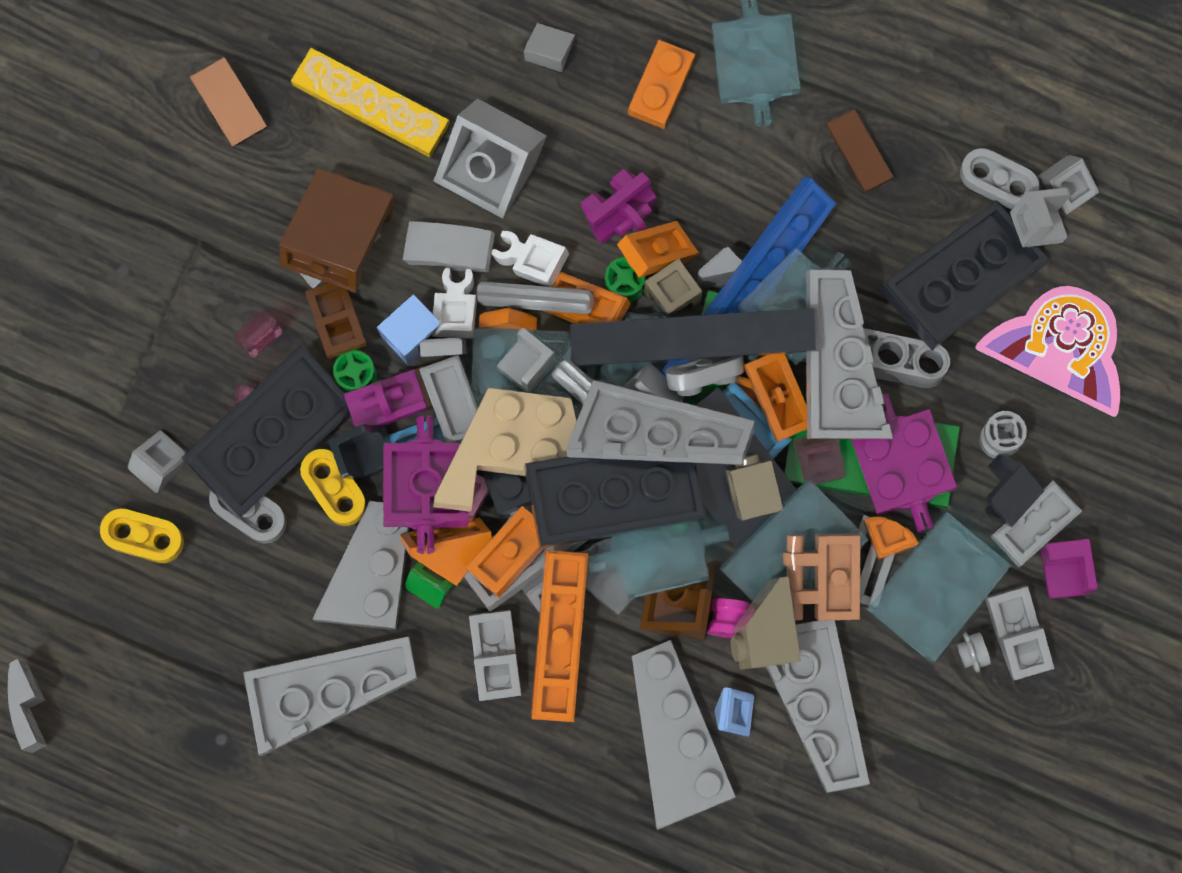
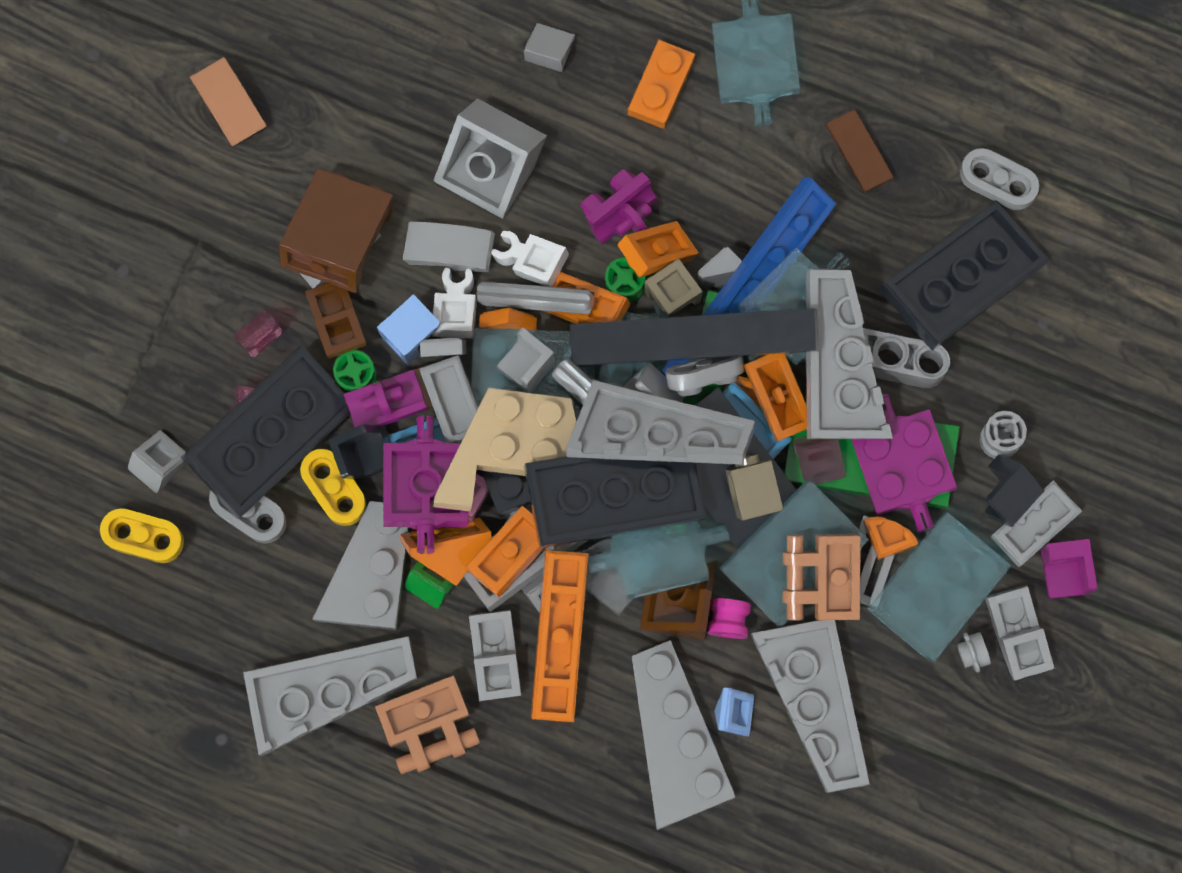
(23, 695): light grey slope -> none
(370, 102): yellow tile -> none
(424, 712): none -> nougat plate
(767, 629): dark tan slope -> none
(1038, 217): light grey panel -> none
(1064, 344): sticker -> none
(1075, 176): light grey slope -> none

